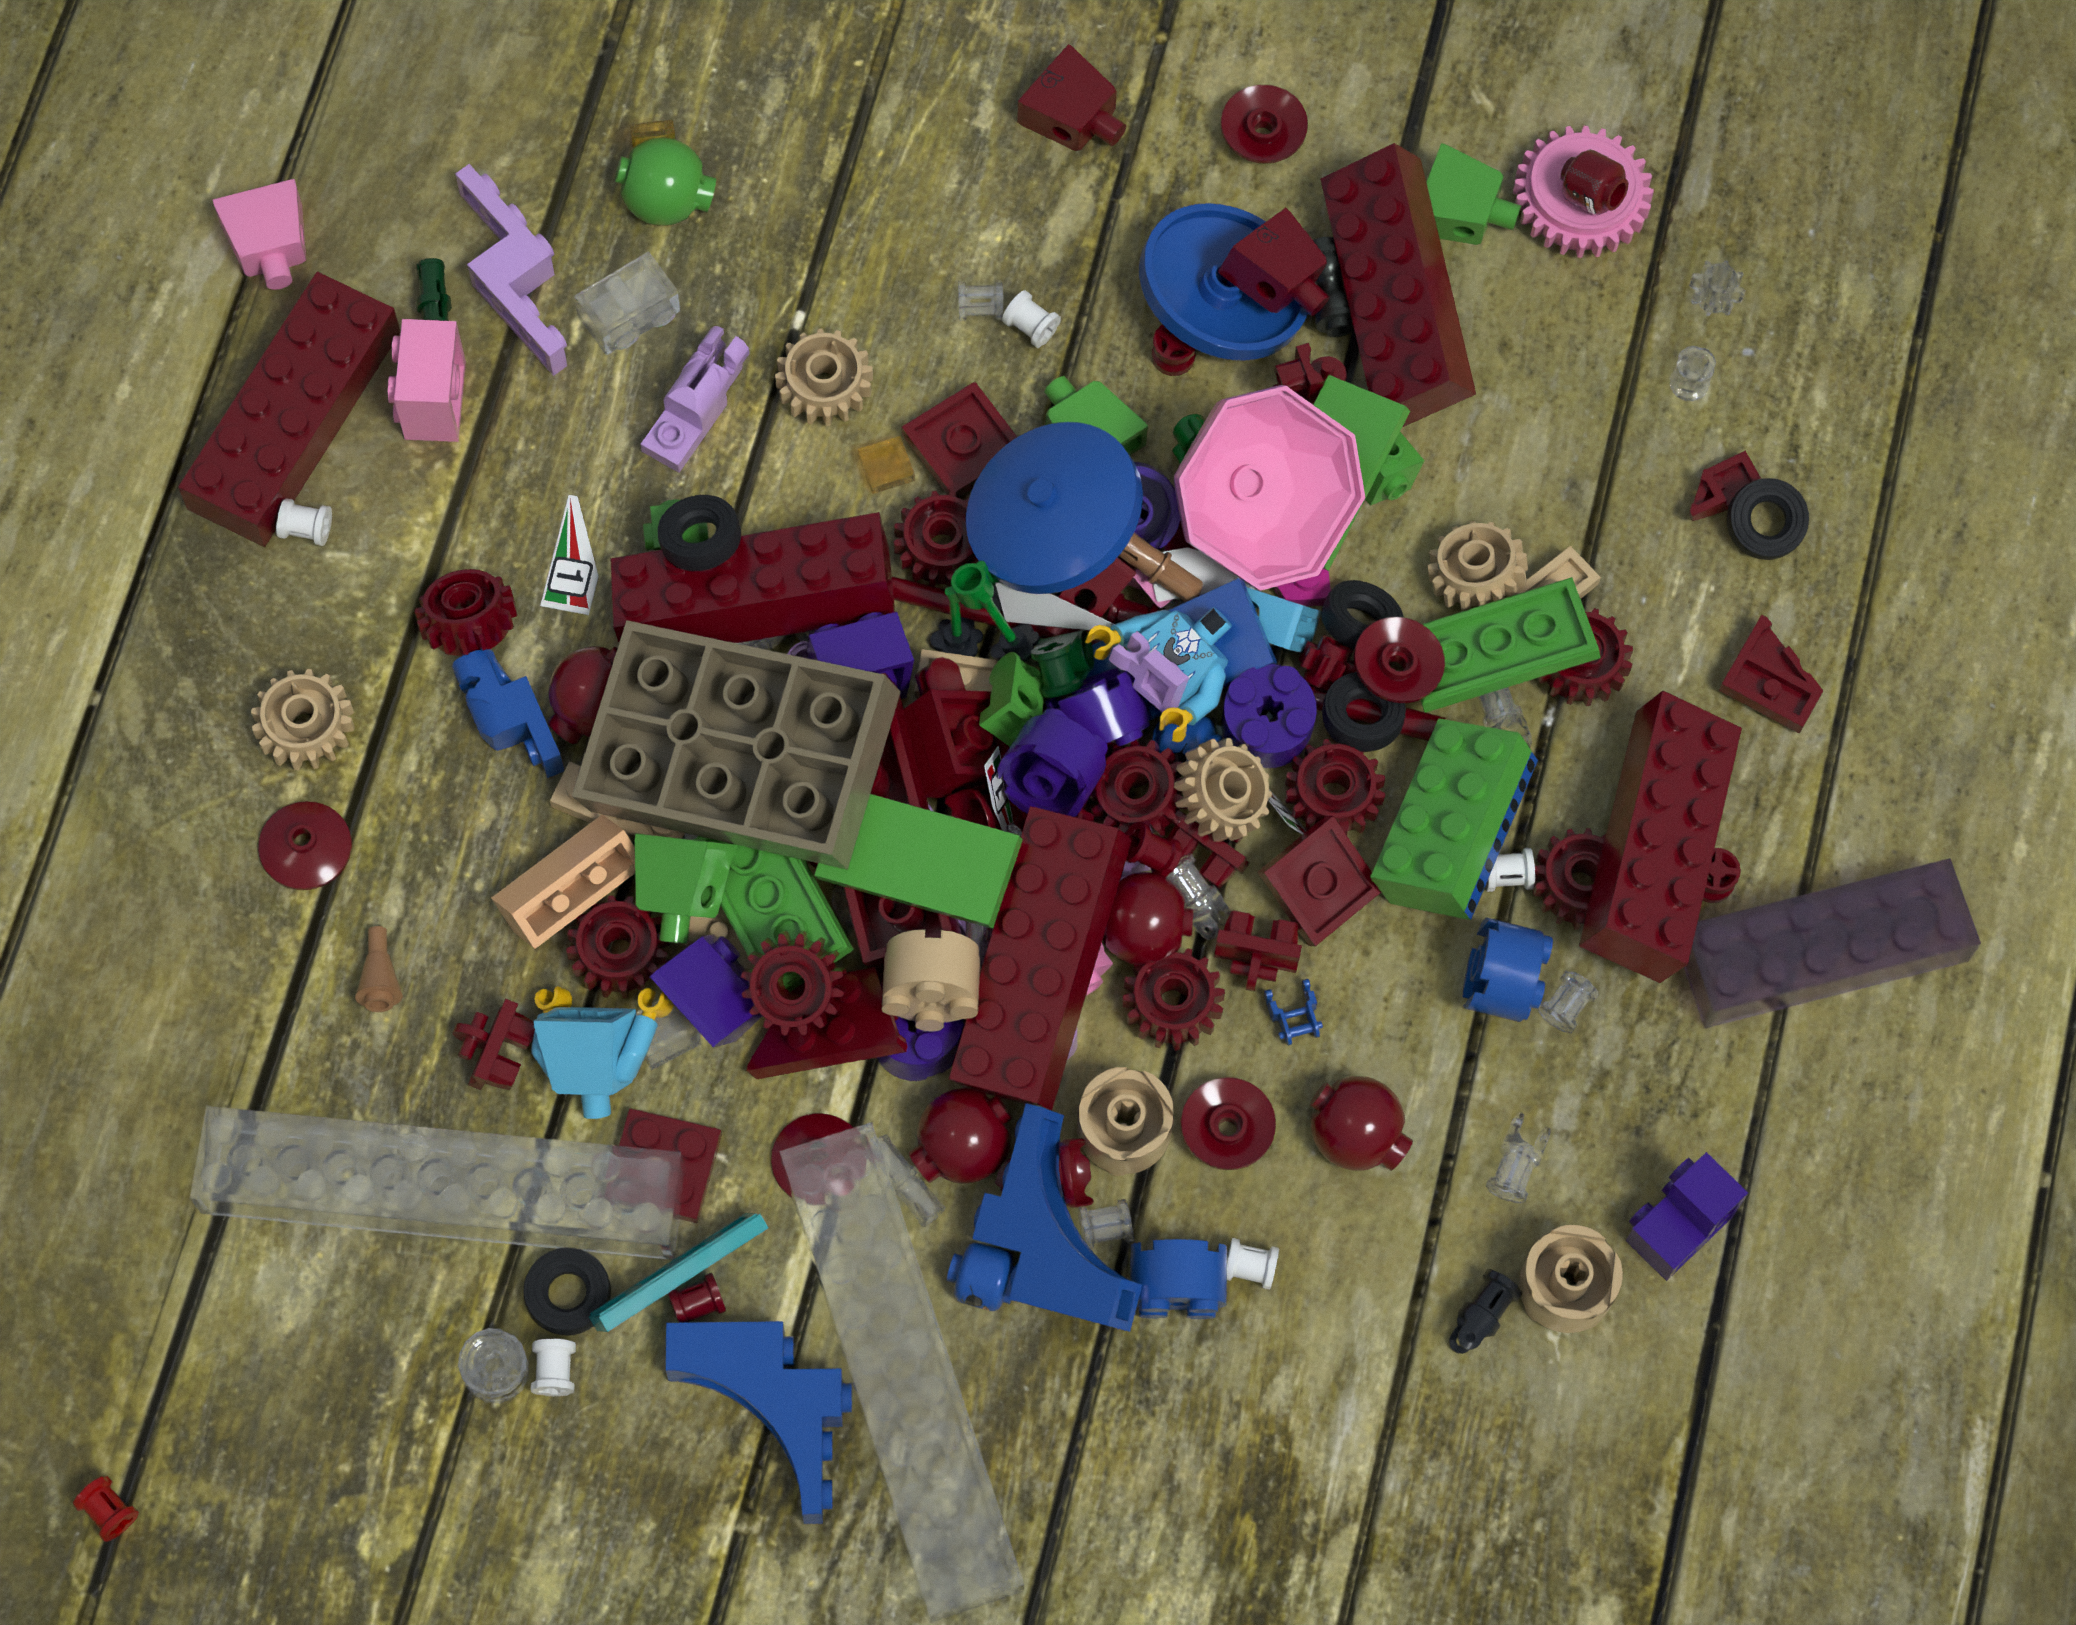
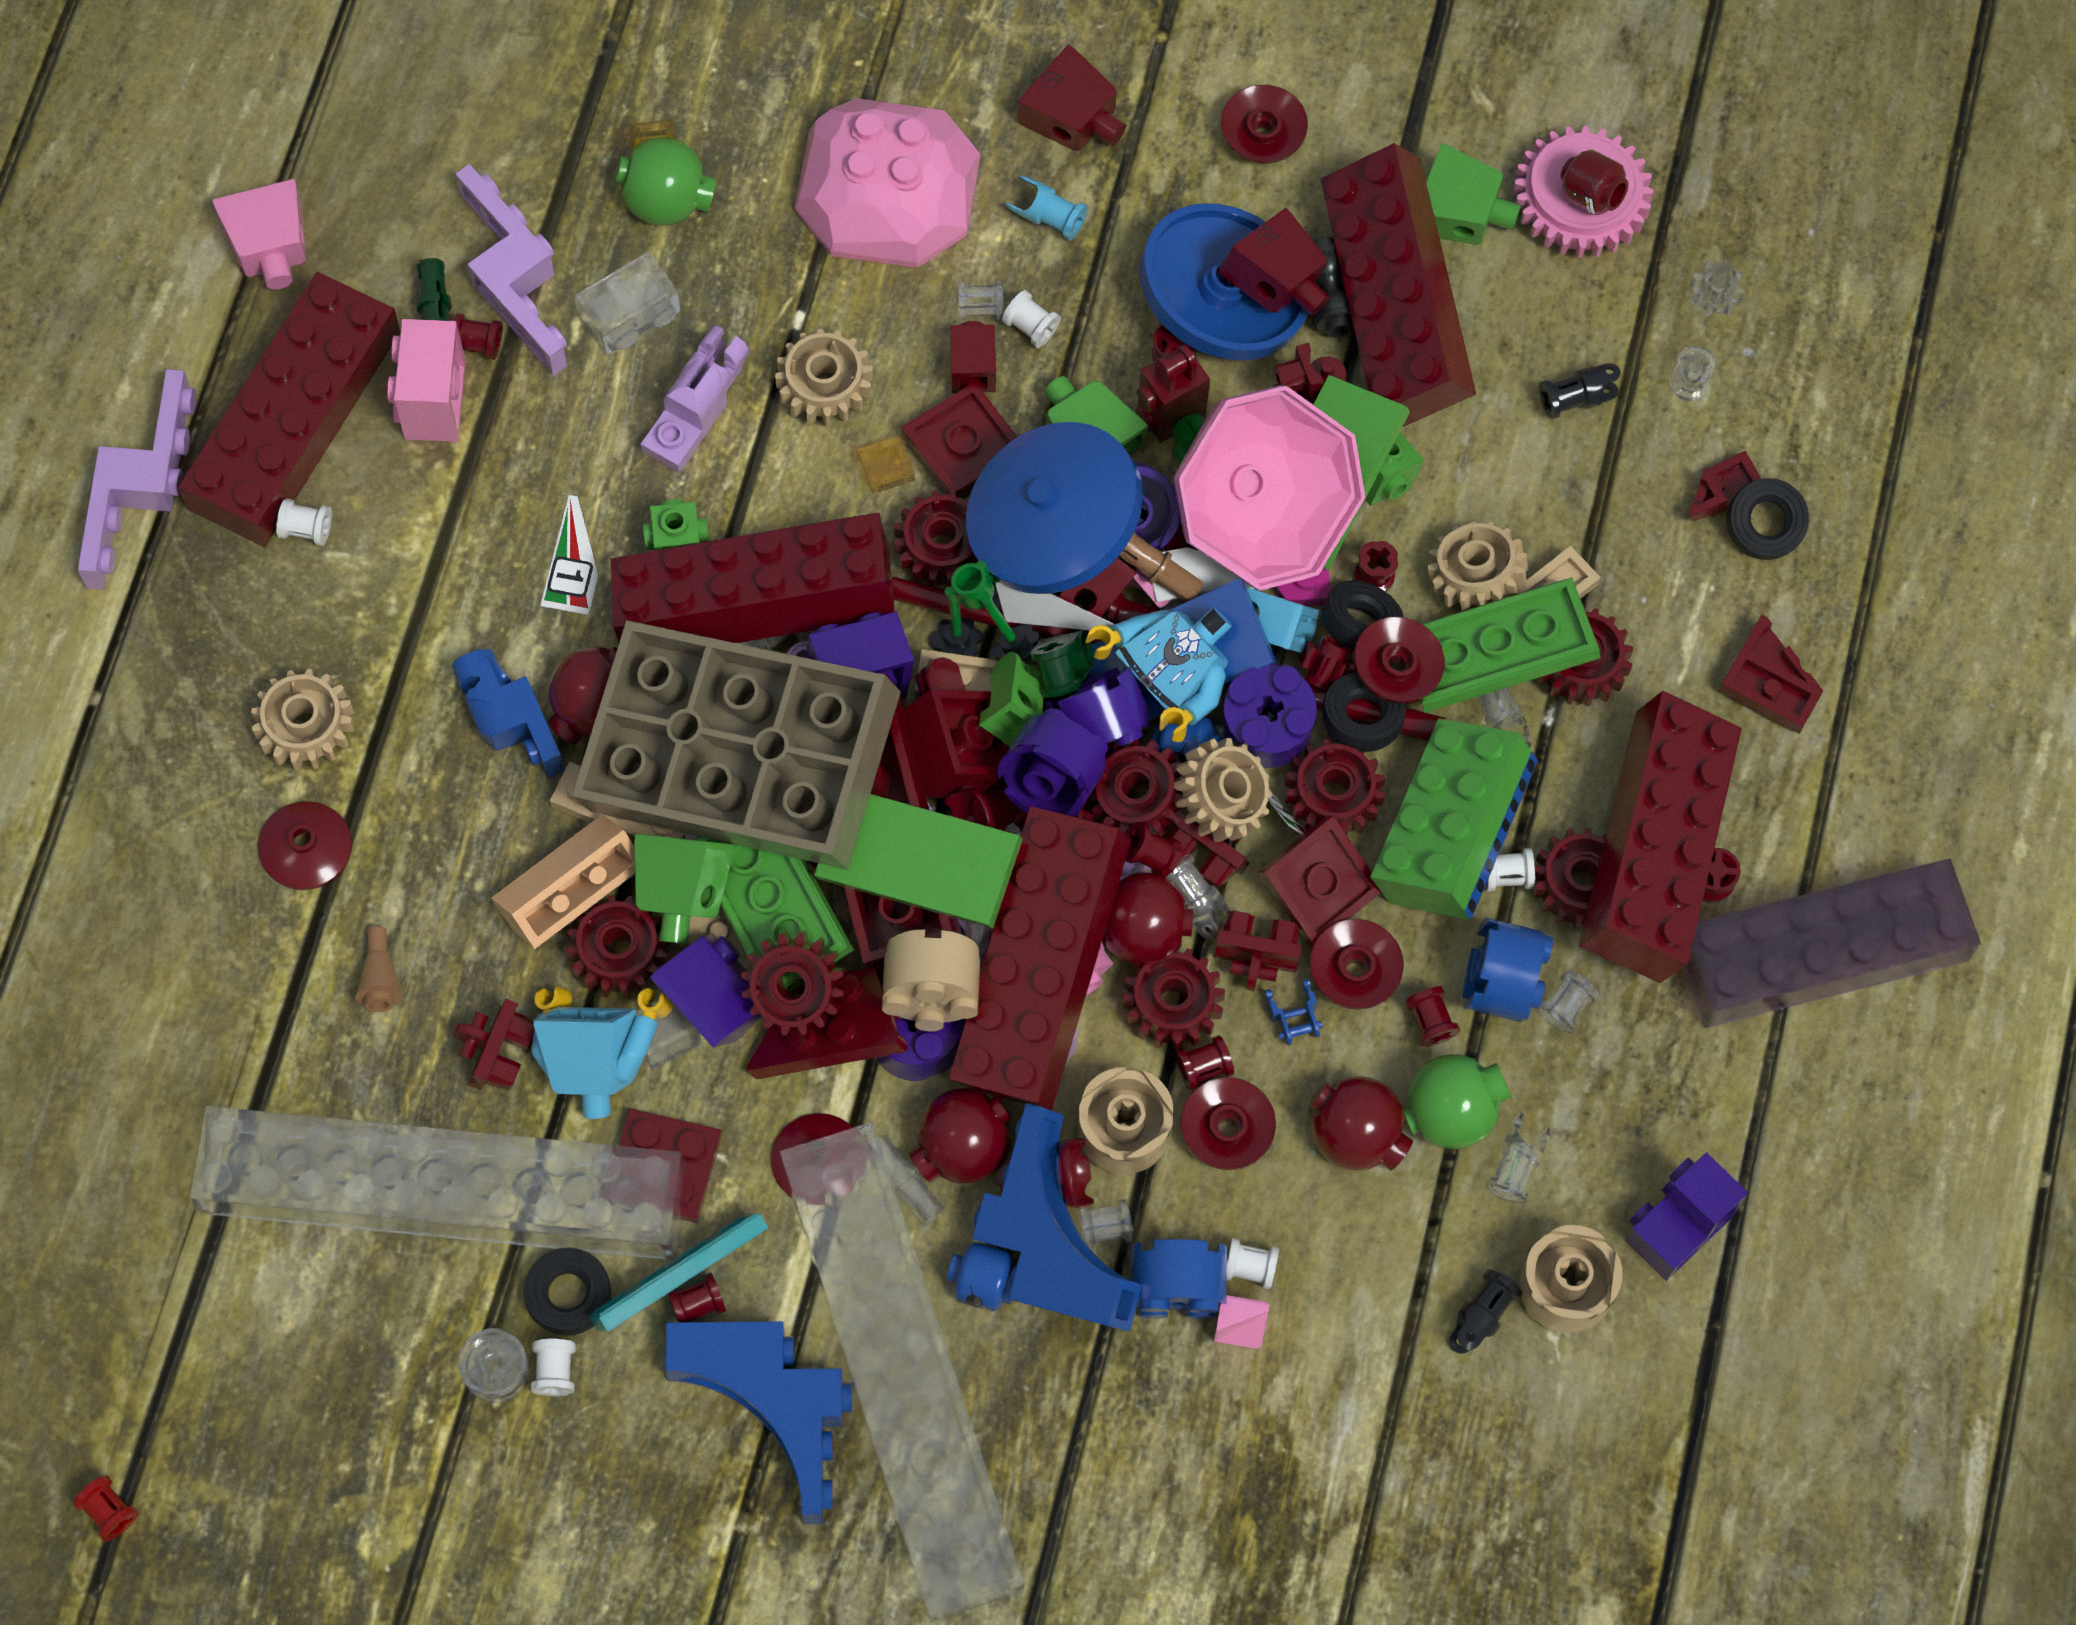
(136, 479): none -> lavender bracket
(466, 612): dark red gear -> none
(480, 336): none -> dark red bush
(704, 554): black tyre -> none
(887, 182): none -> bright pink rock
(973, 356): none -> dark red brick
(997, 786): sticker -> none
(1053, 210): none -> medium azure piece
(1154, 674): lavender plate -> none
(1171, 390): none -> dark red brick
(1204, 1062): none -> dark red bush
(1241, 1322): none -> bright pink slope
(1358, 943): none -> dark red dish
(1375, 555): none -> dark red bush
(1432, 1016): none -> dark red bush
(1455, 1101): none -> bright green brick
(1580, 390): none -> black piece

